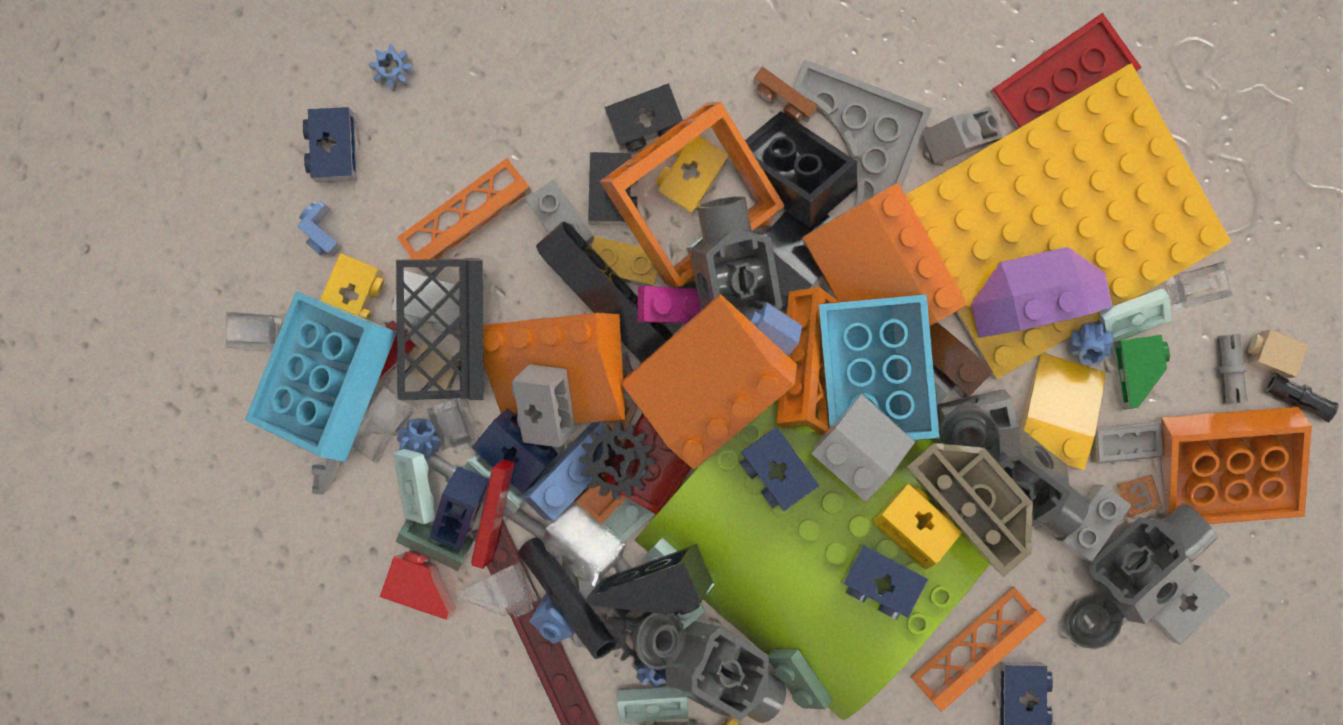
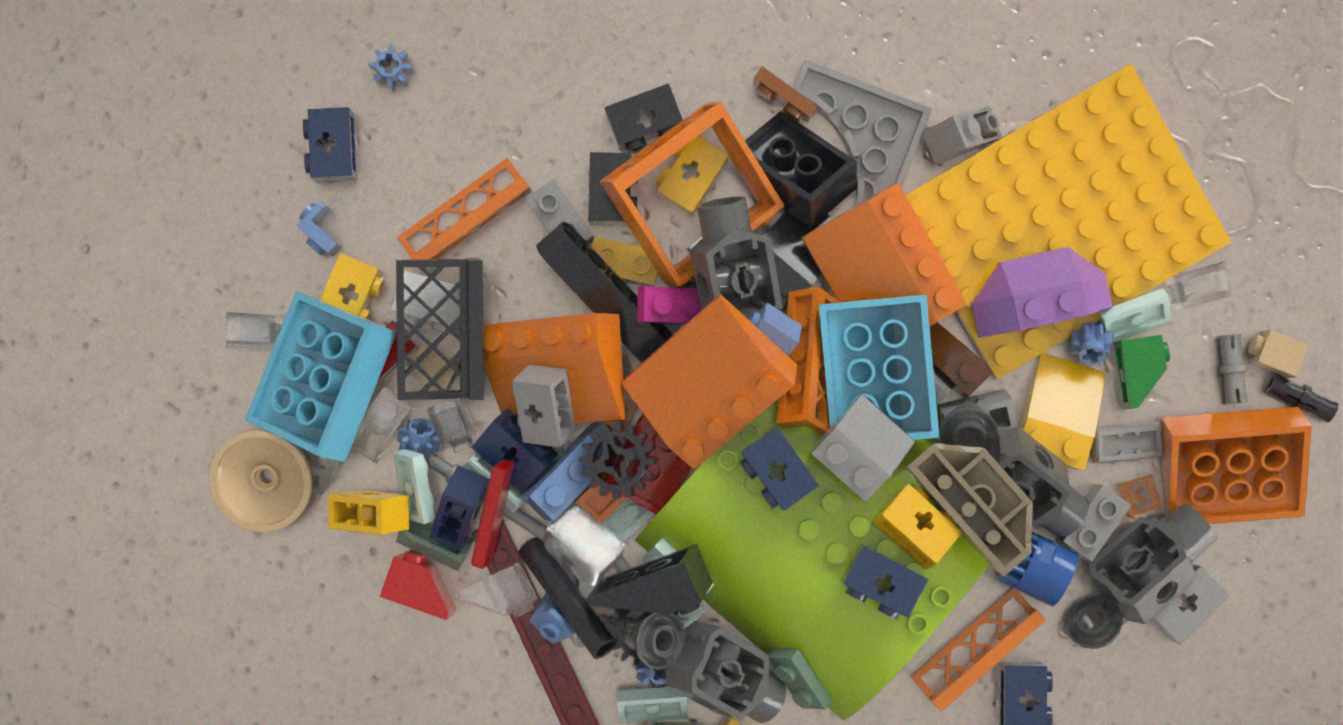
(245, 493): none -> tan dish
(368, 511): none -> yellow brick
(1044, 572): none -> blue gear
(1064, 71): red tile -> none

